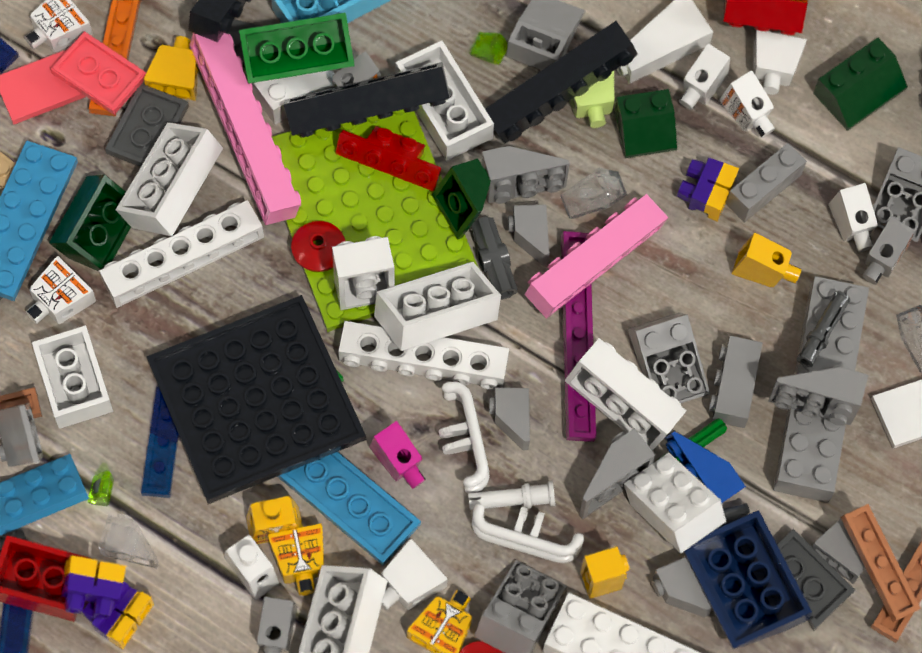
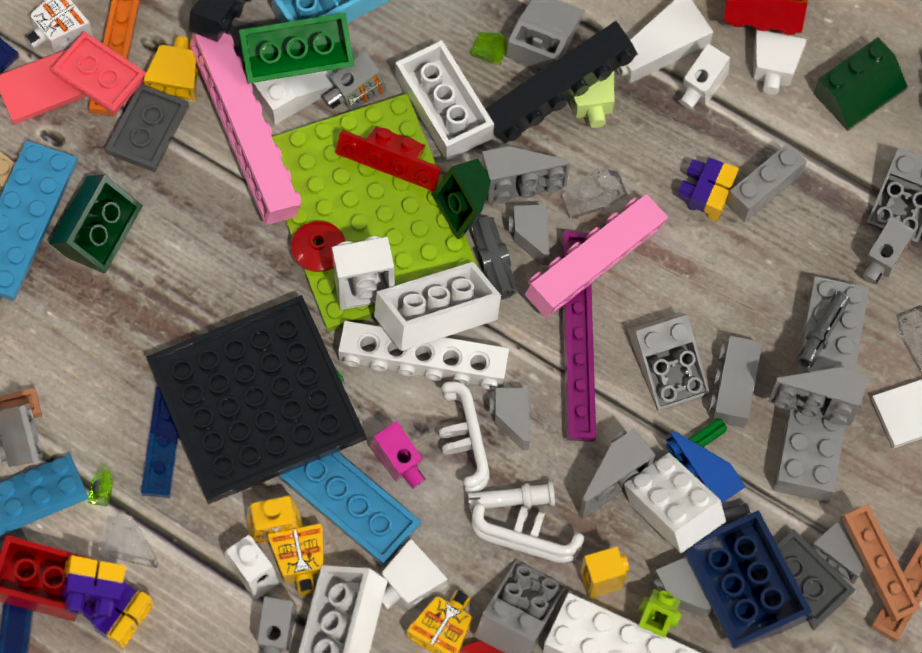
(59, 293): white torso -> none
(72, 377): white brick -> none
(169, 179): white brick -> none
(175, 266): white brick -> none
(367, 99): black brick -> none
(625, 393): white brick -> none
(646, 123): dark green slope -> none
(659, 612): none -> lime brick
(748, 104): white torso -> none
(765, 262): yellow torso -> none
(854, 215): white torso -> none

